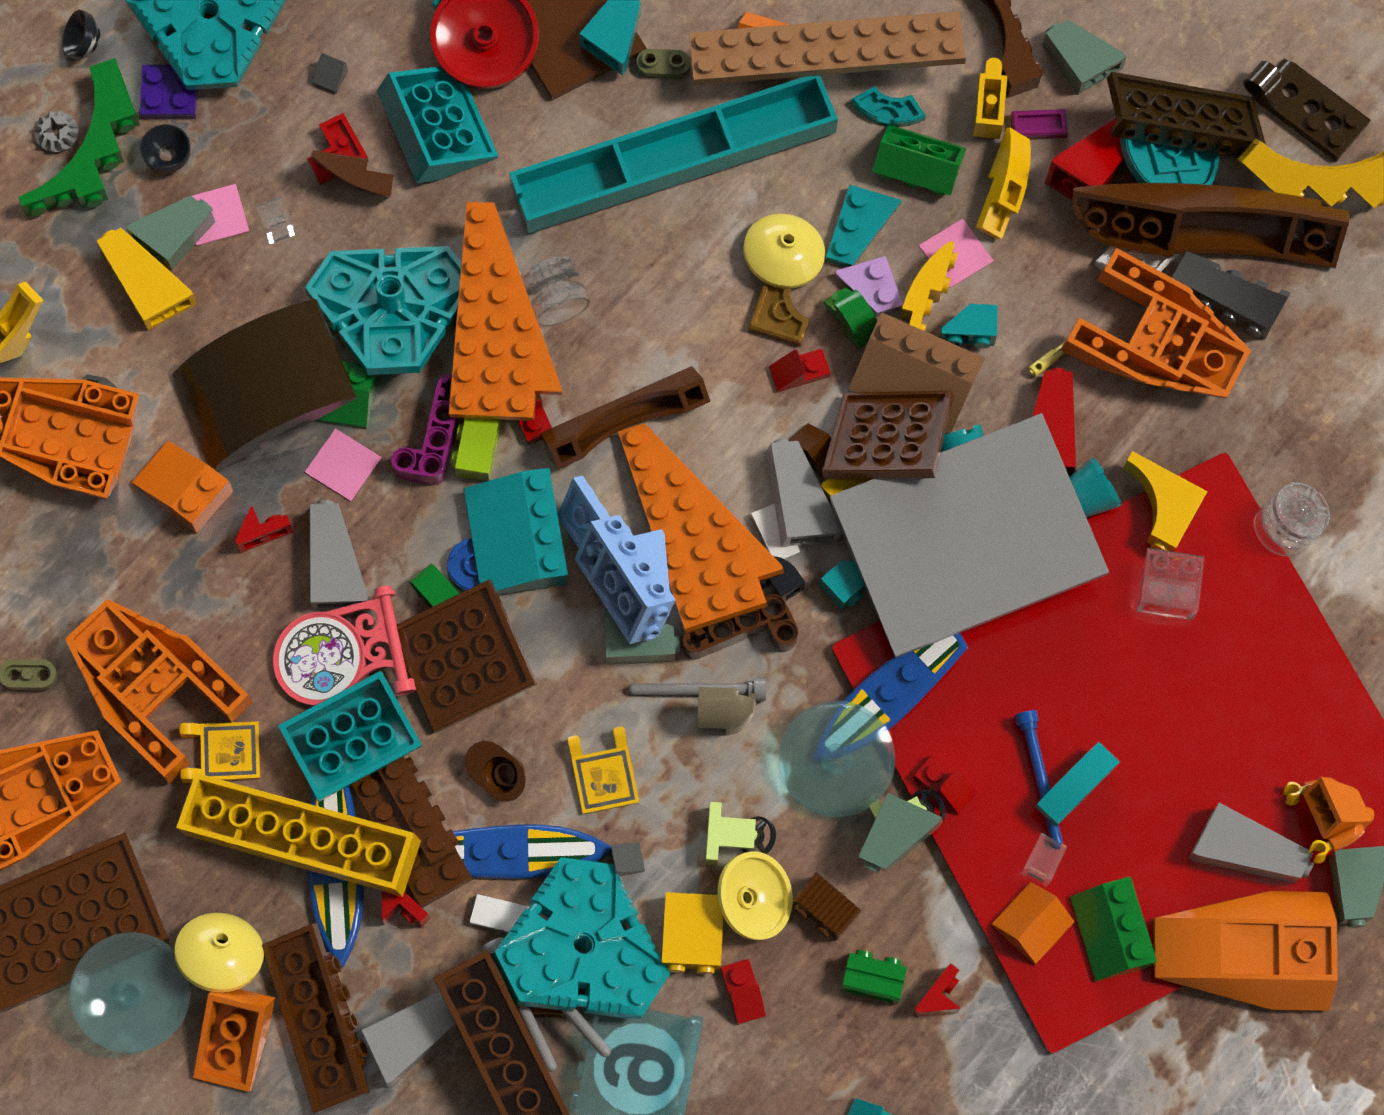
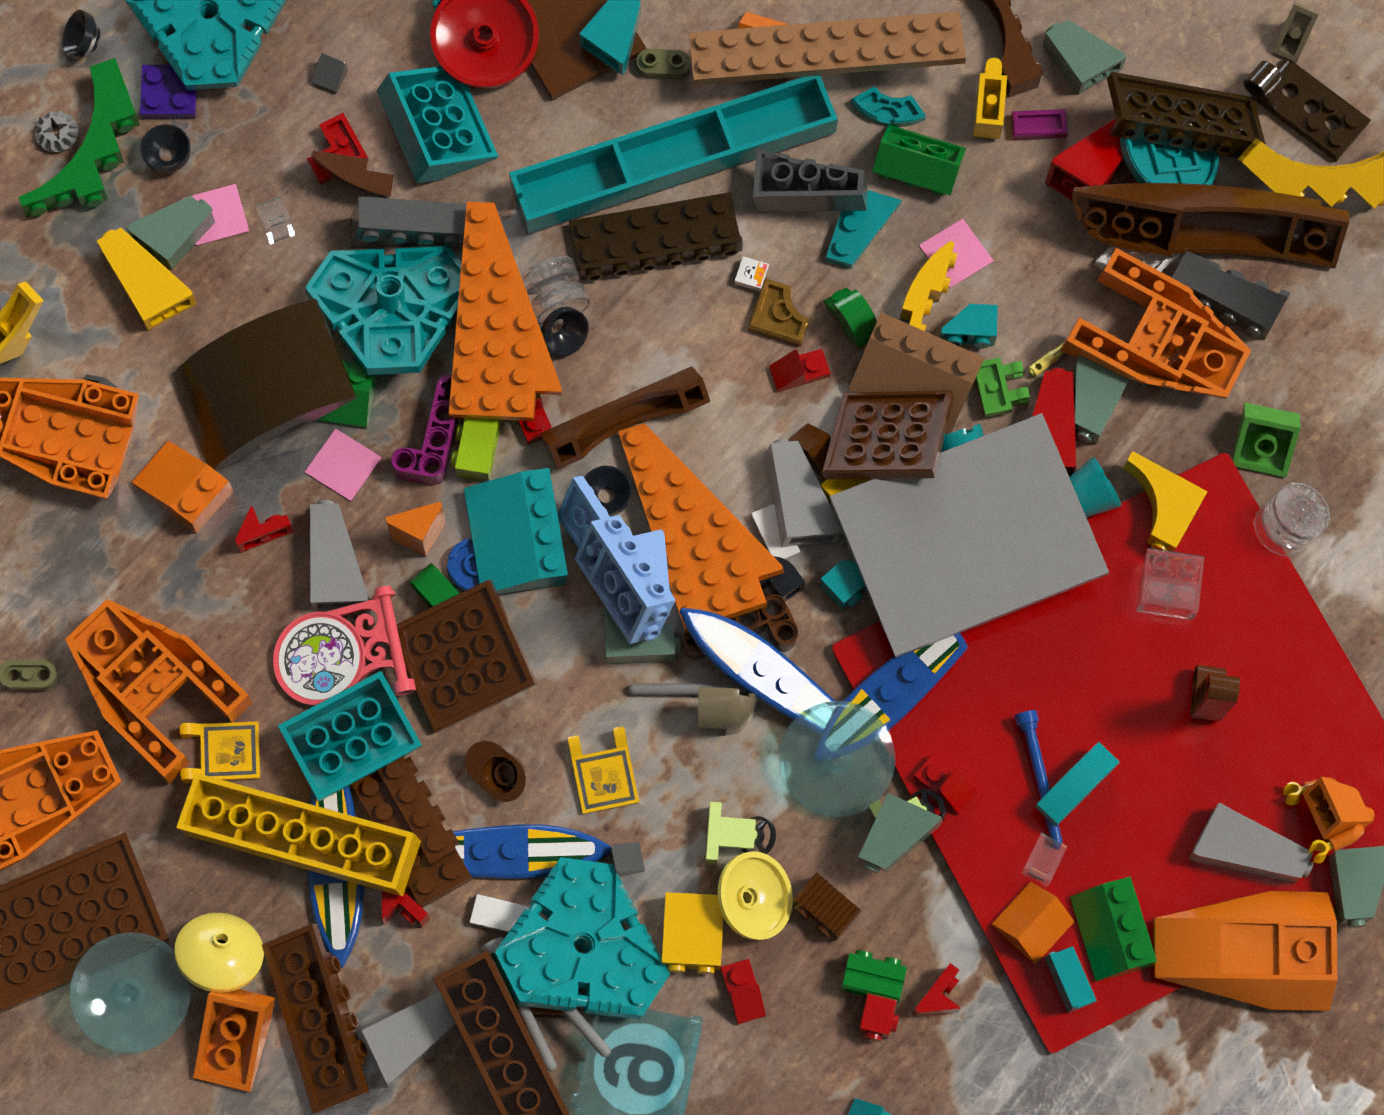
(406, 223): none -> dark grey wedge
(417, 527): none -> orange slope
(570, 336): none -> black piece
(614, 479): none -> black piece
(655, 236): none -> dark brown bracket
(751, 274): none -> white tile
(753, 663): none -> piece
(779, 262): light yellow dish -> none
(804, 185): none -> dark grey wedge
(874, 283): lavender wing -> none
(878, 1018): none -> red brick
(993, 387): none -> bright green plate
(1009, 184): yellow slope -> none
(1070, 979): none -> teal panel
(1095, 398): none -> sand green slope
(1213, 693): none -> reddish brown beam
(1266, 439): none -> bright green slope
(1295, 31): none -> dark tan slope

